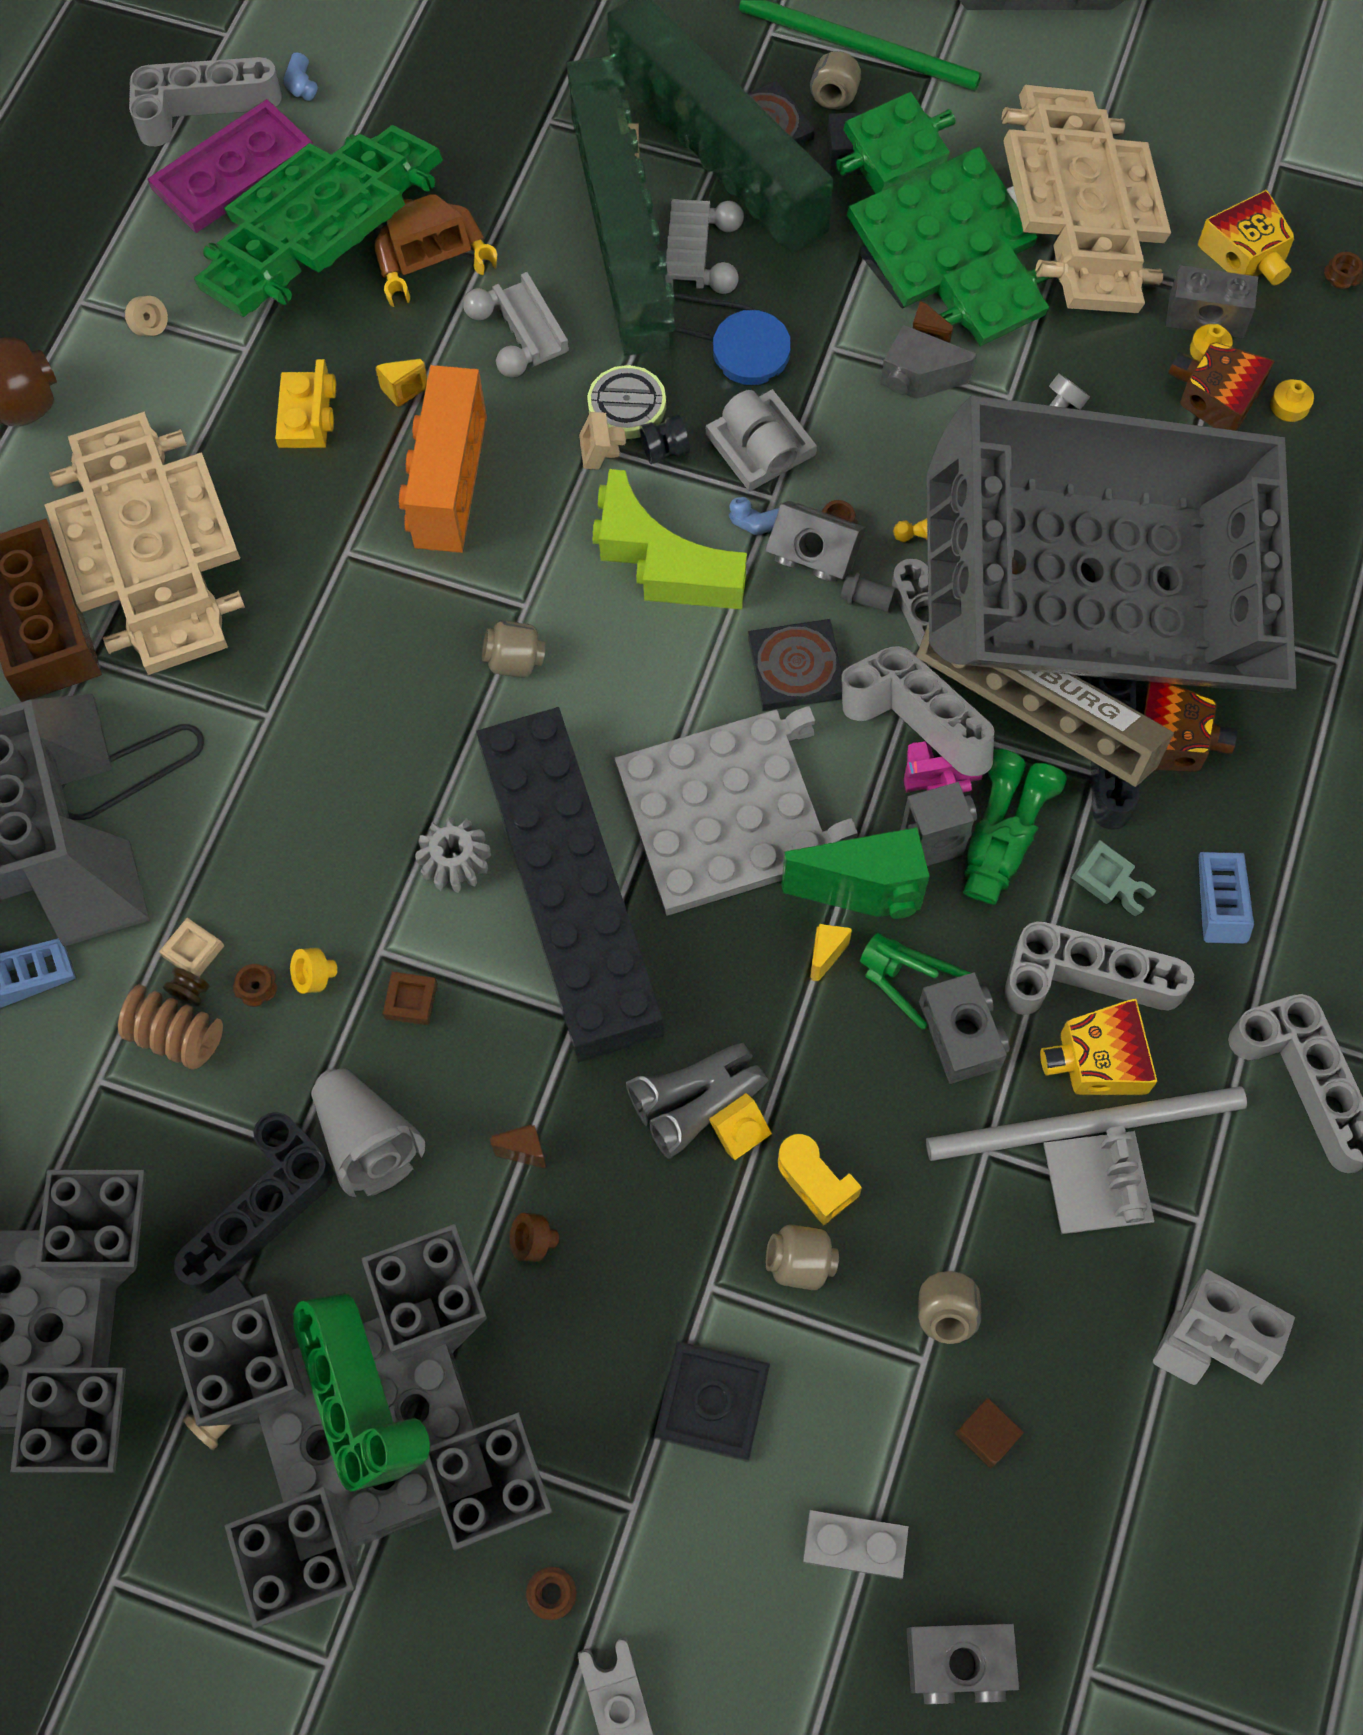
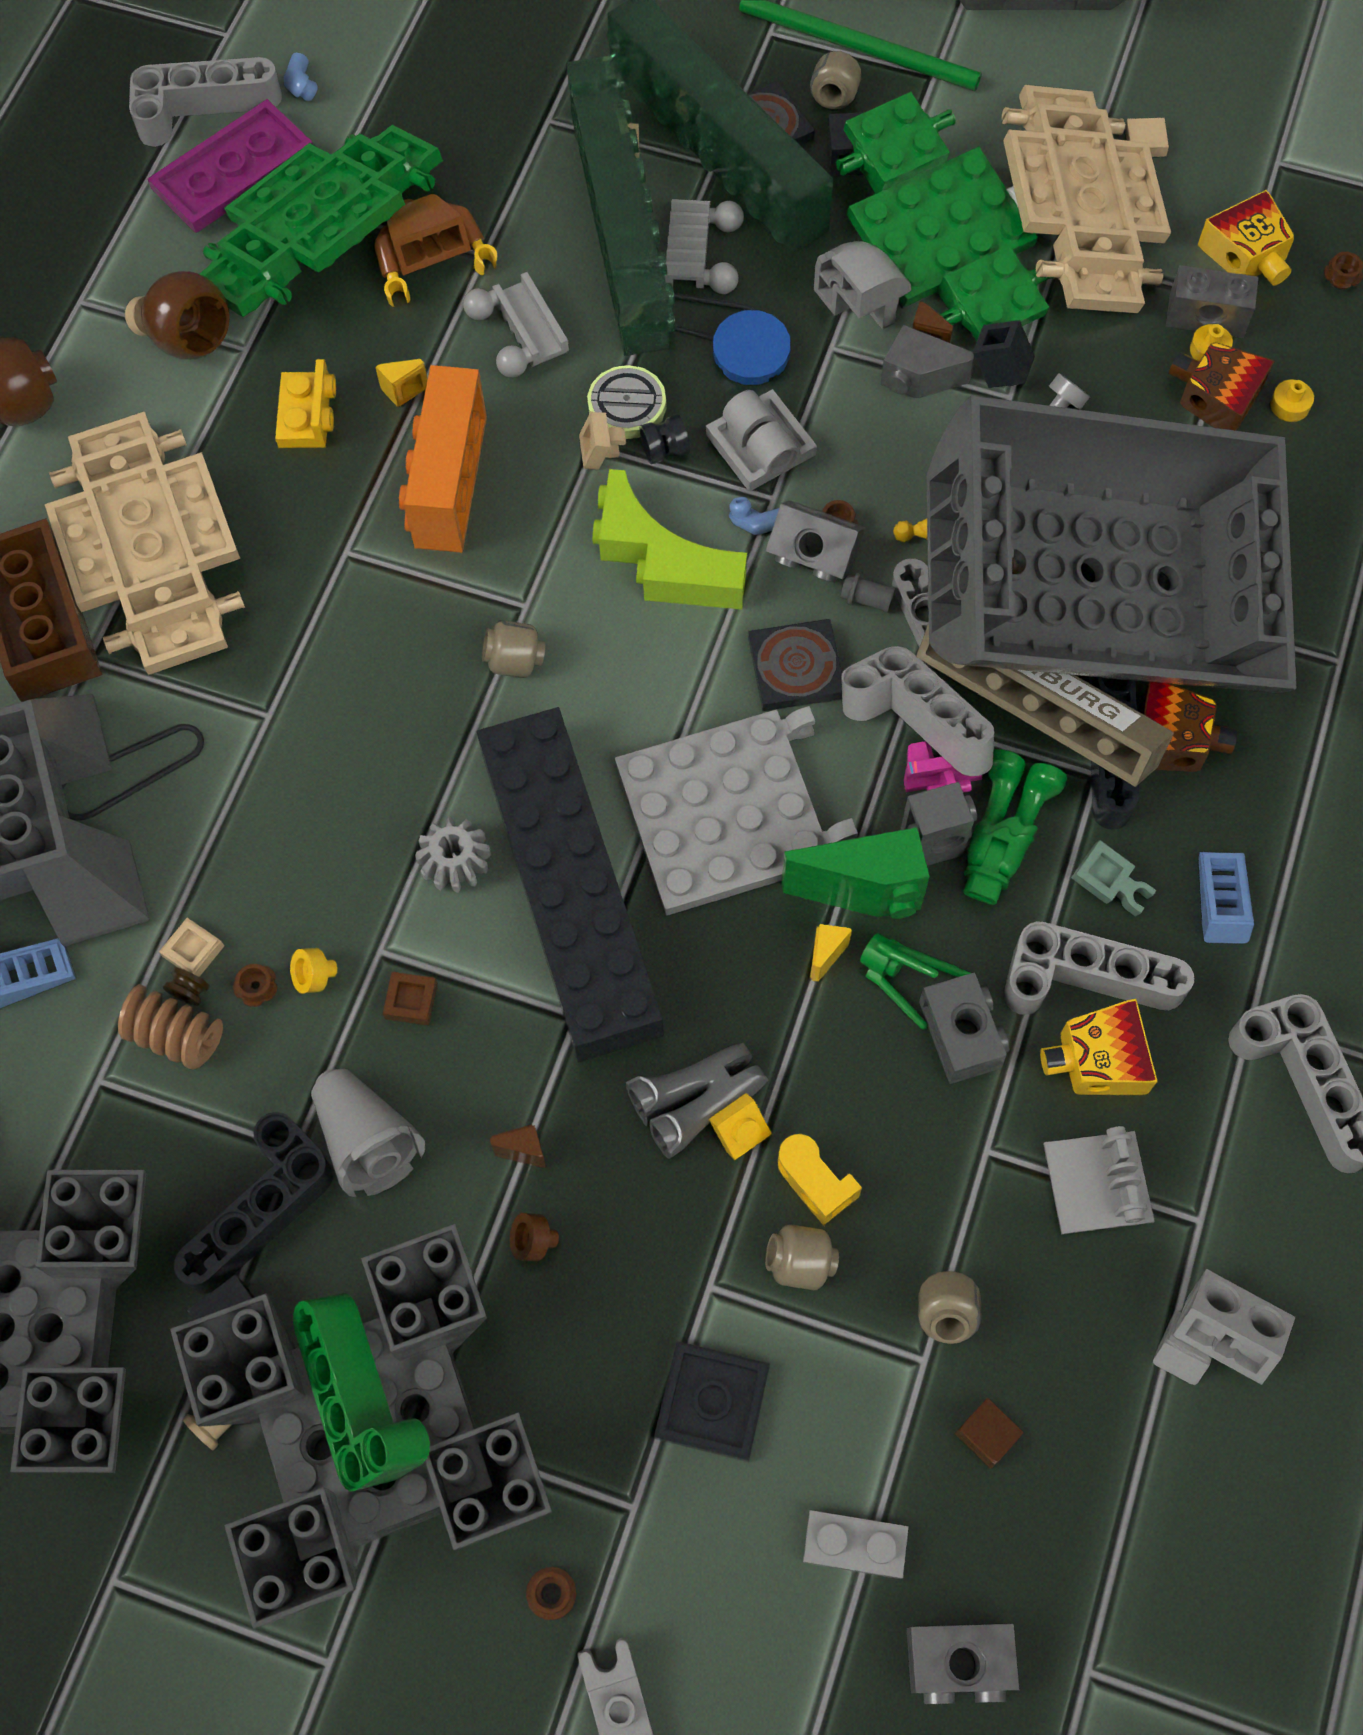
(185, 315): none -> reddish brown wheel
(860, 279): none -> light grey brick
(1004, 354): none -> black brick
(1086, 1123): light grey piece -> none
(1151, 131): none -> tan tile

